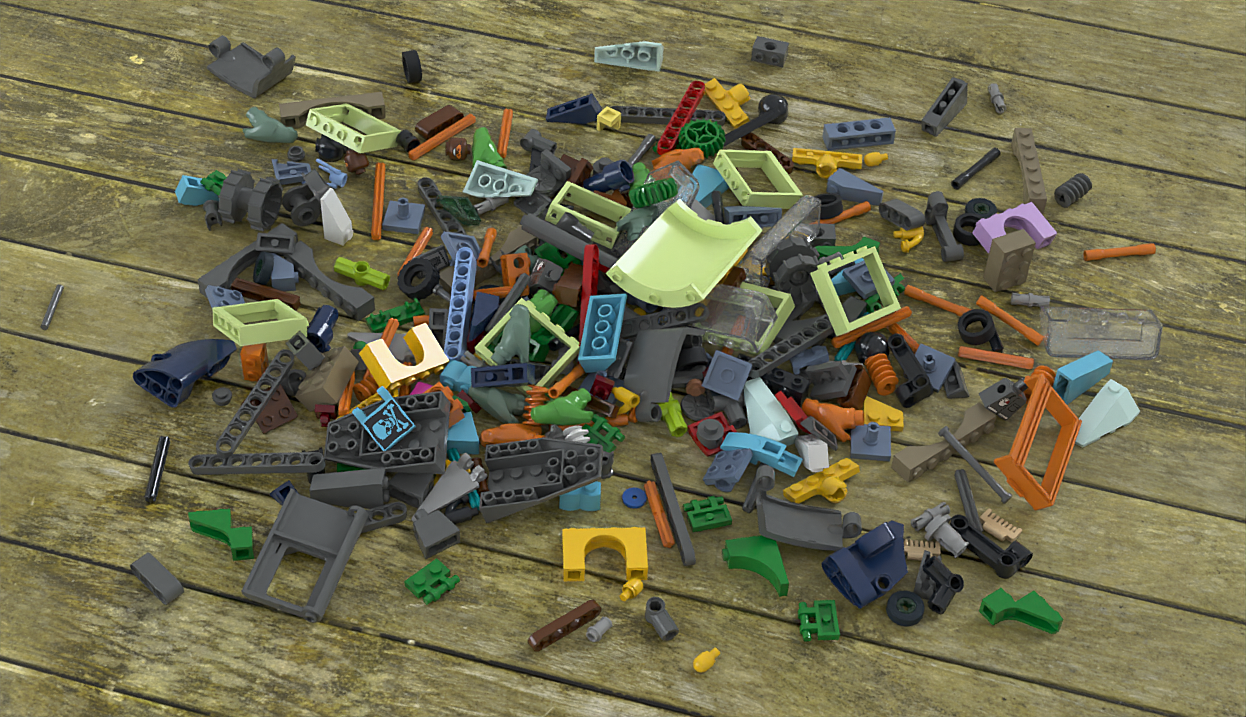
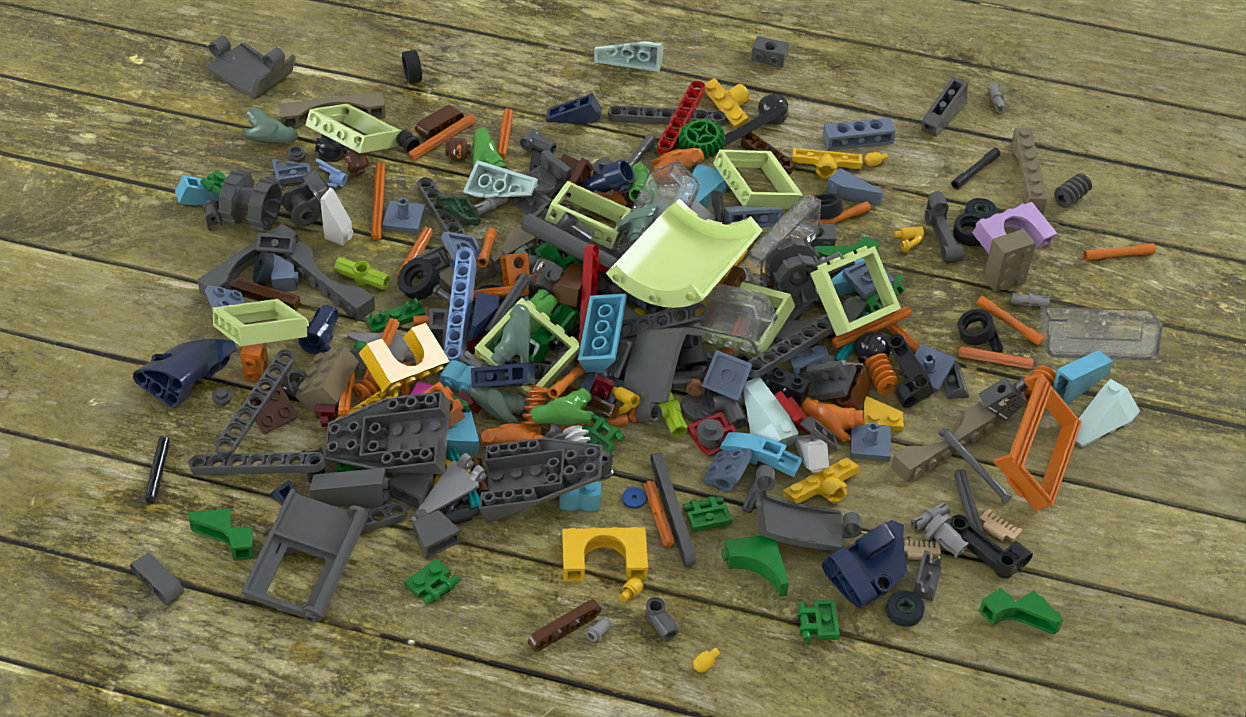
(52, 306): dark grey bar -> none
(305, 350): dark grey brick -> none
(387, 423): flag -> none
(608, 117): light yellow panel -> none
(653, 192): green gear -> none
(901, 214): dark grey beam -> none
(920, 295): orange piece -> none
(946, 584): black piece -> none

